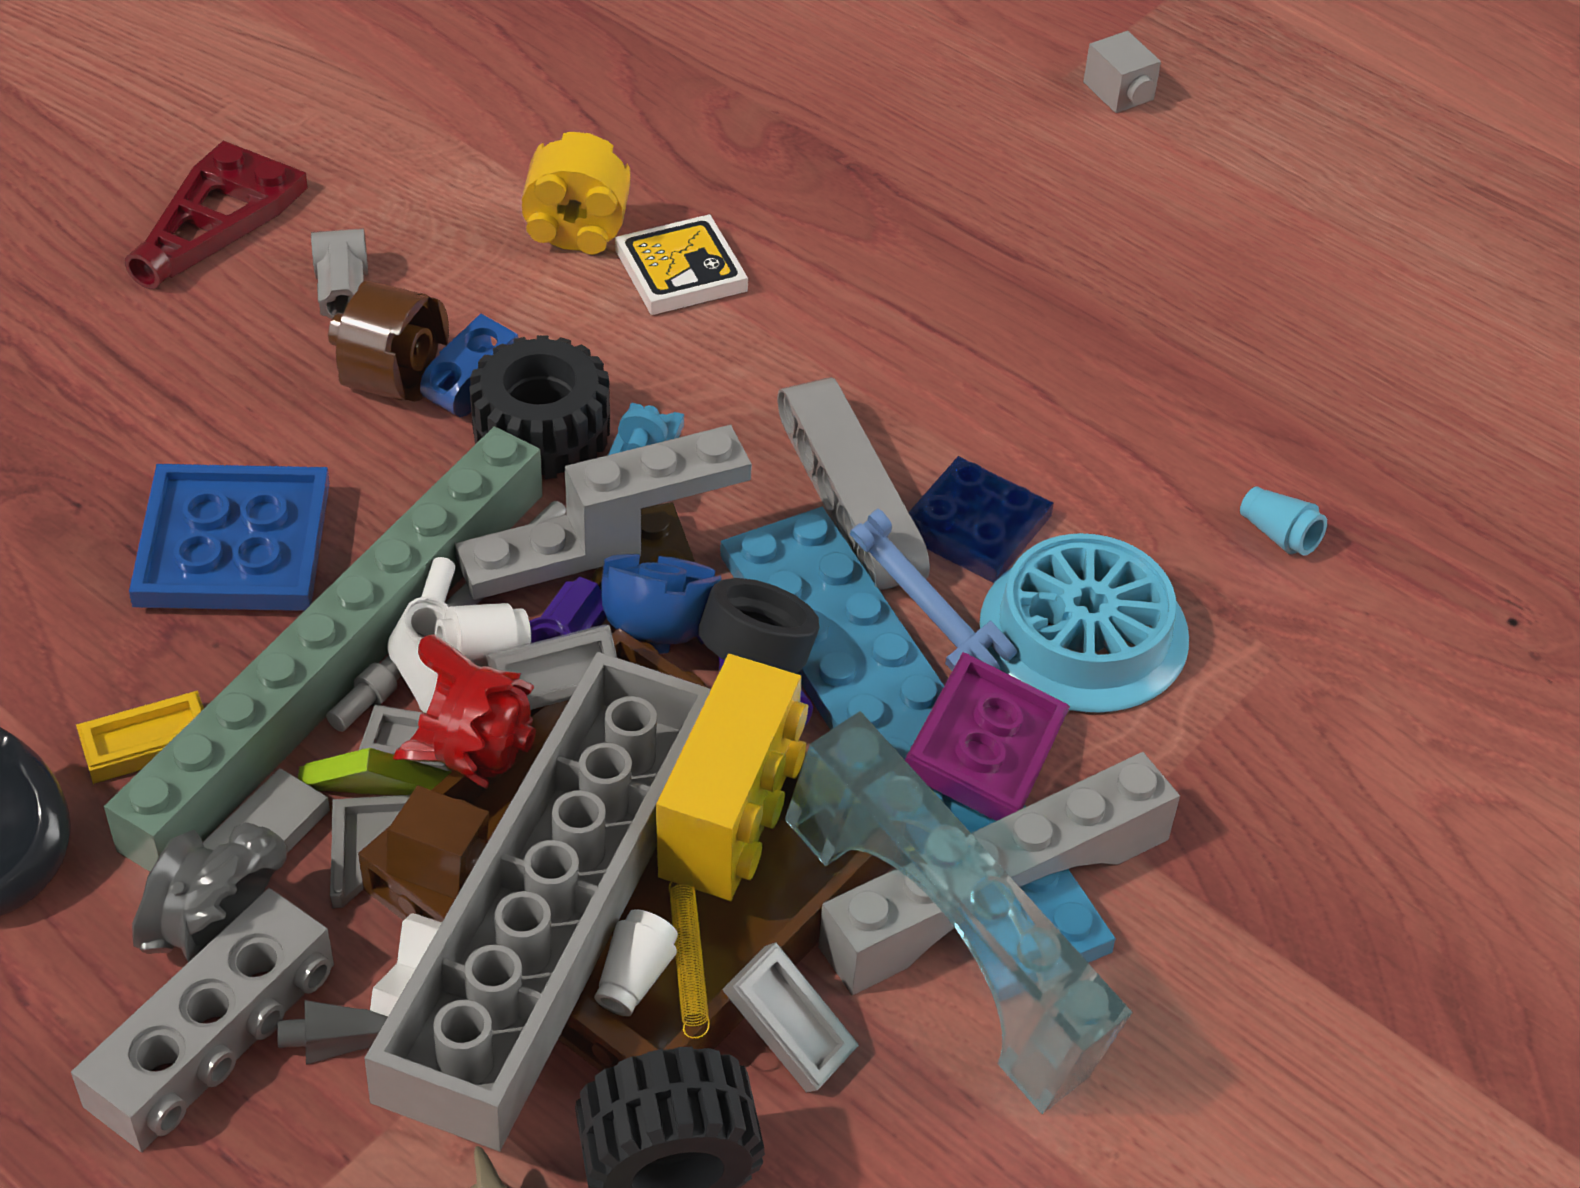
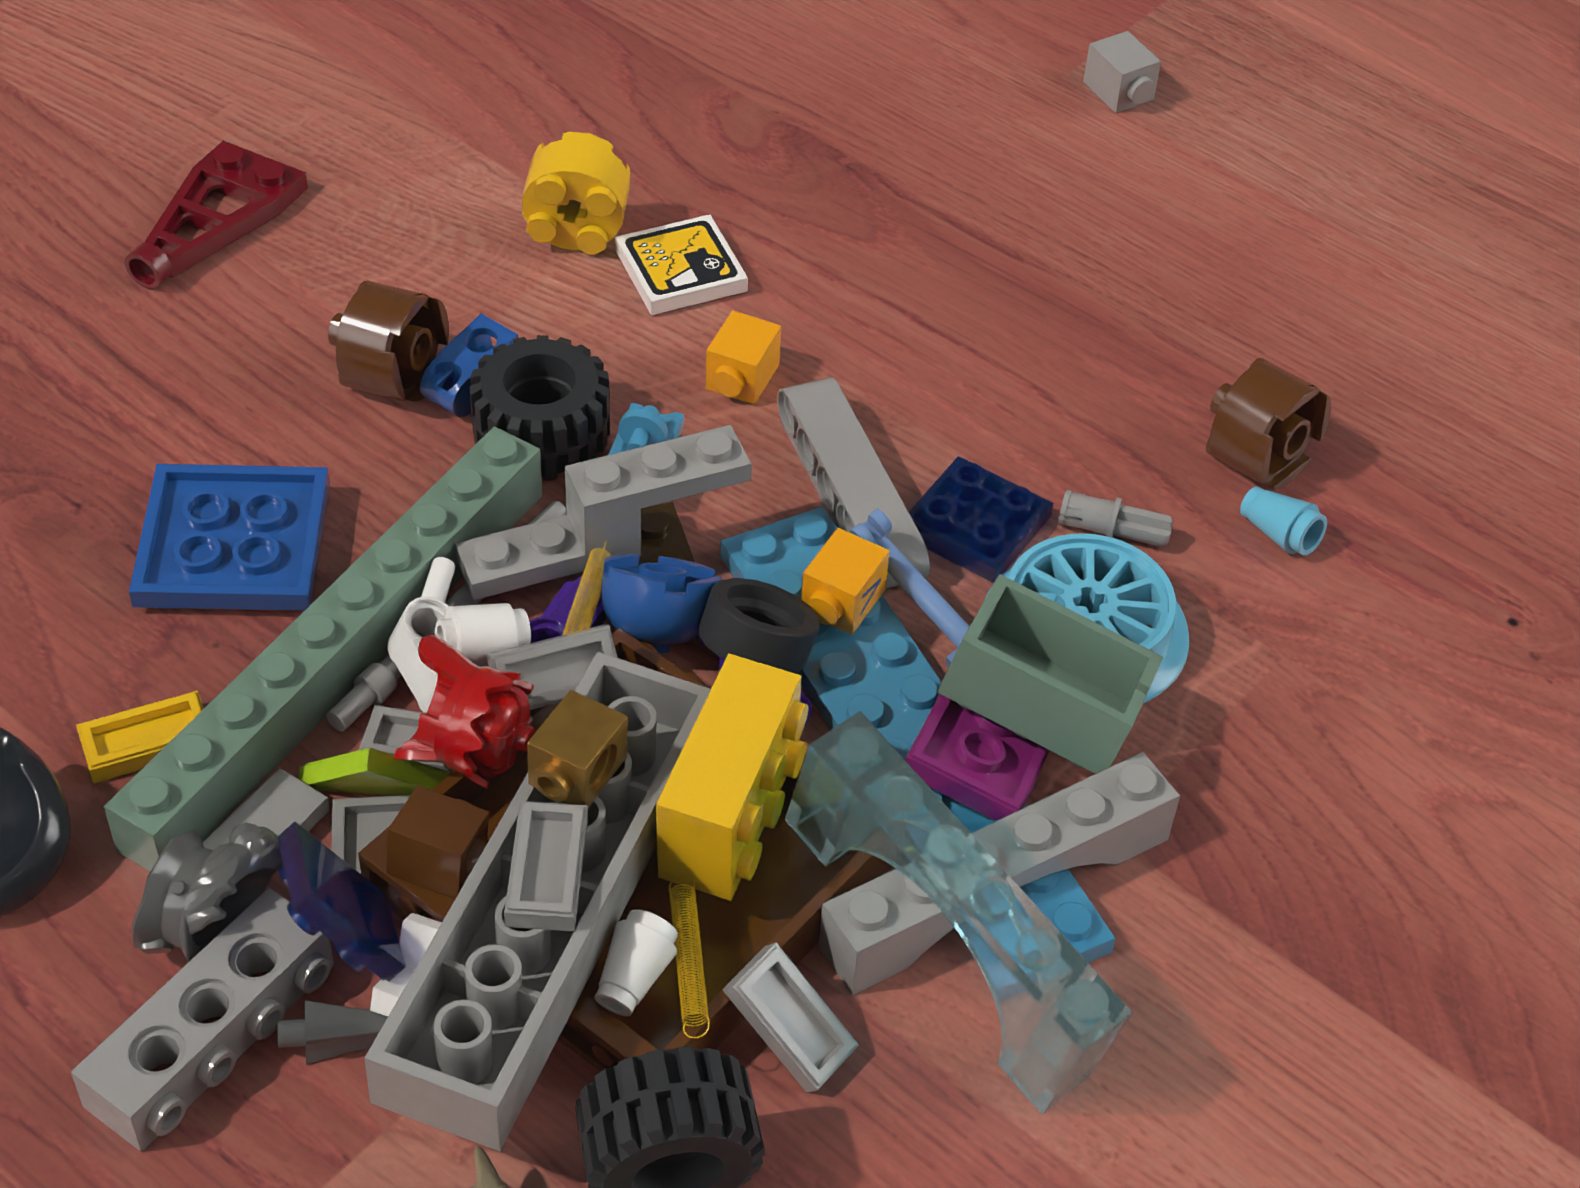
(339, 267): light grey piece -> none
(339, 903): none -> clear blue tile
(546, 866): none -> light grey tile
(577, 750): none -> pearl gold brick
(580, 587): none -> yellow piece
(743, 357): none -> light orange brick
(845, 580): none -> light orange brick
(1050, 675): none -> sand green piece
(1115, 519): none -> light grey axle
(1267, 423): none -> reddish brown brick

